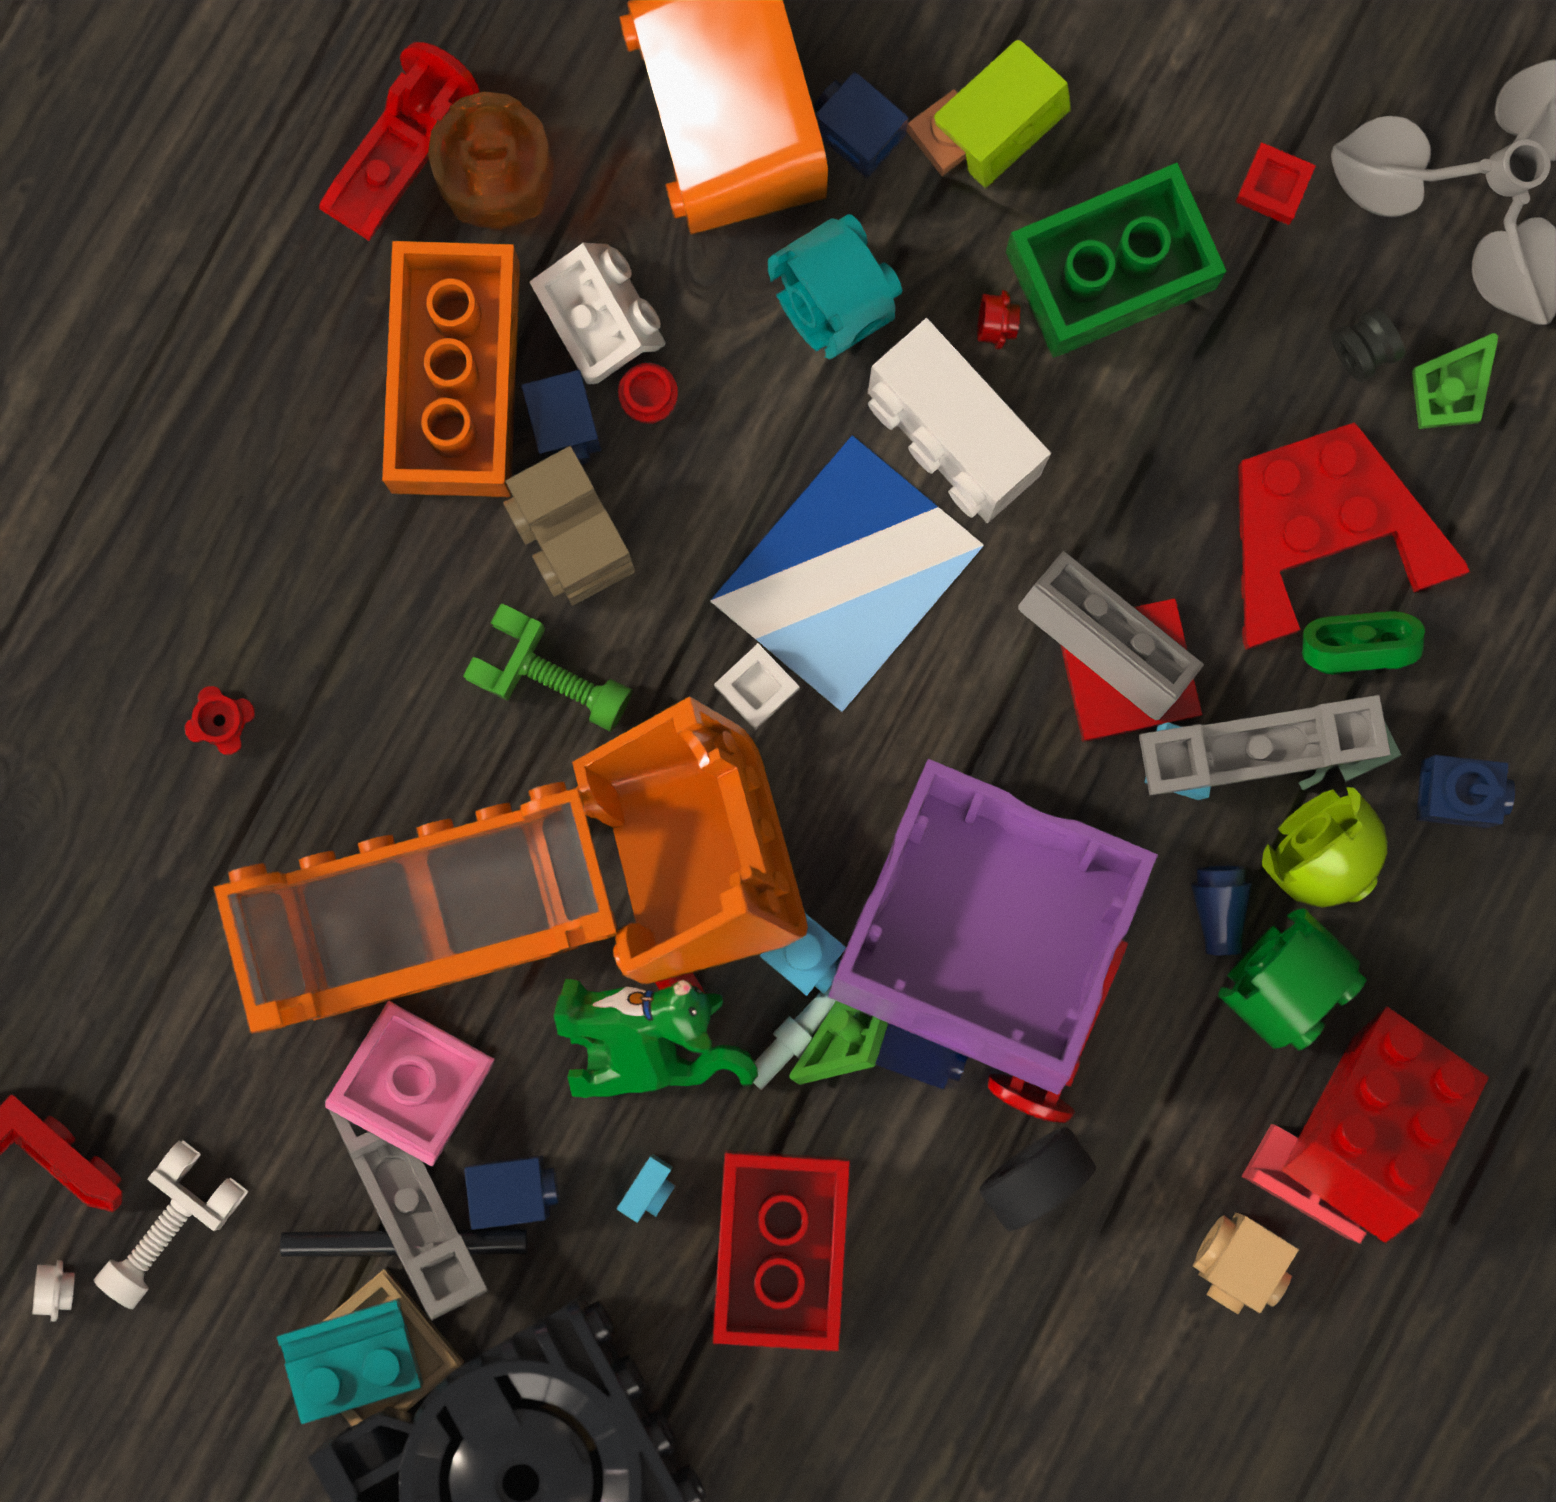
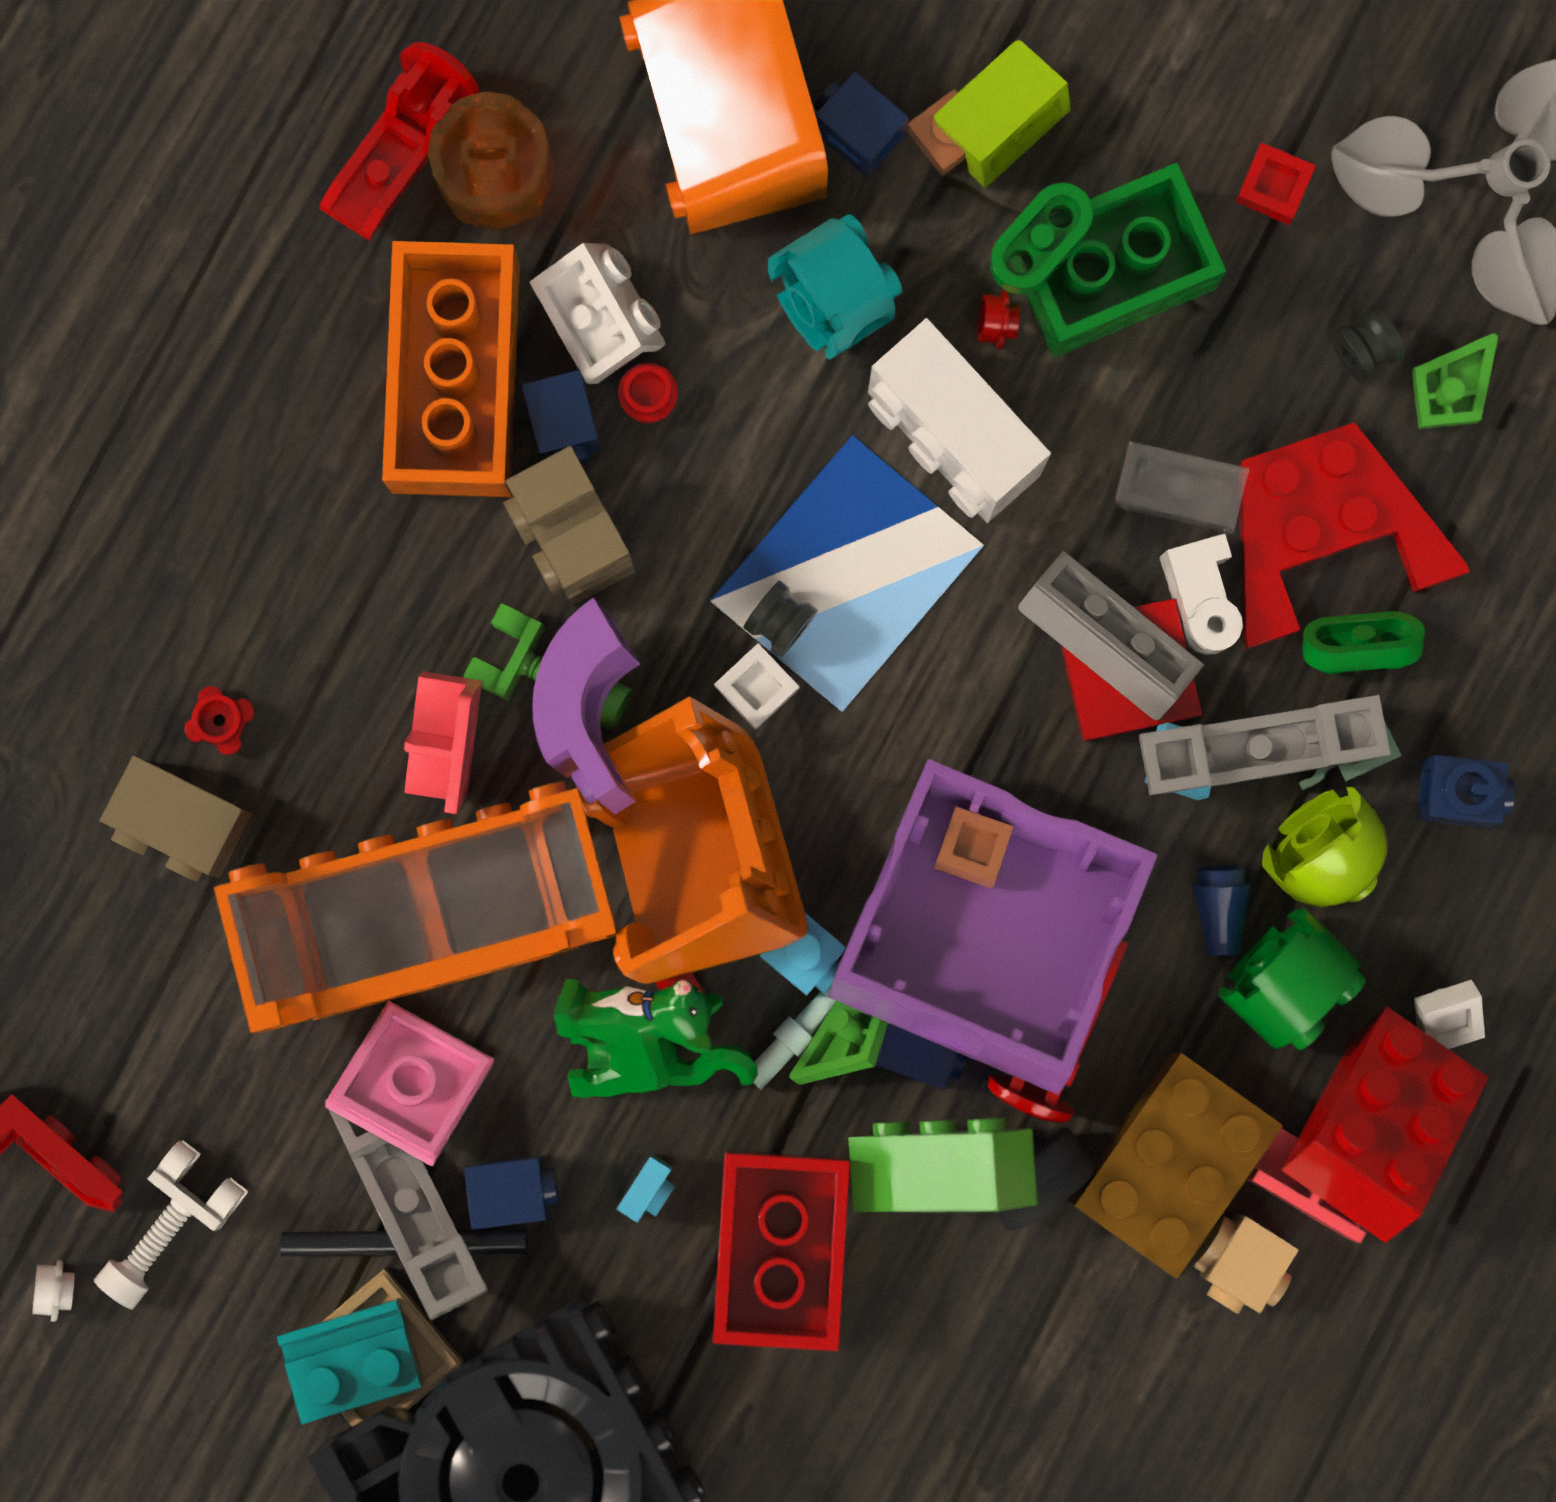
(174, 818): none -> dark tan brick
(442, 738): none -> coral panel
(569, 698): none -> medium lavender arch
(780, 618): none -> pearl dark grey wheel
(943, 1167): none -> bright green brick
(973, 847): none -> nougat plate
(1039, 240): none -> green plate
(1175, 1163): none -> pearl gold brick
(1181, 487): none -> clear brick
(1196, 584): none -> white leg
(1451, 1014): none -> white plate

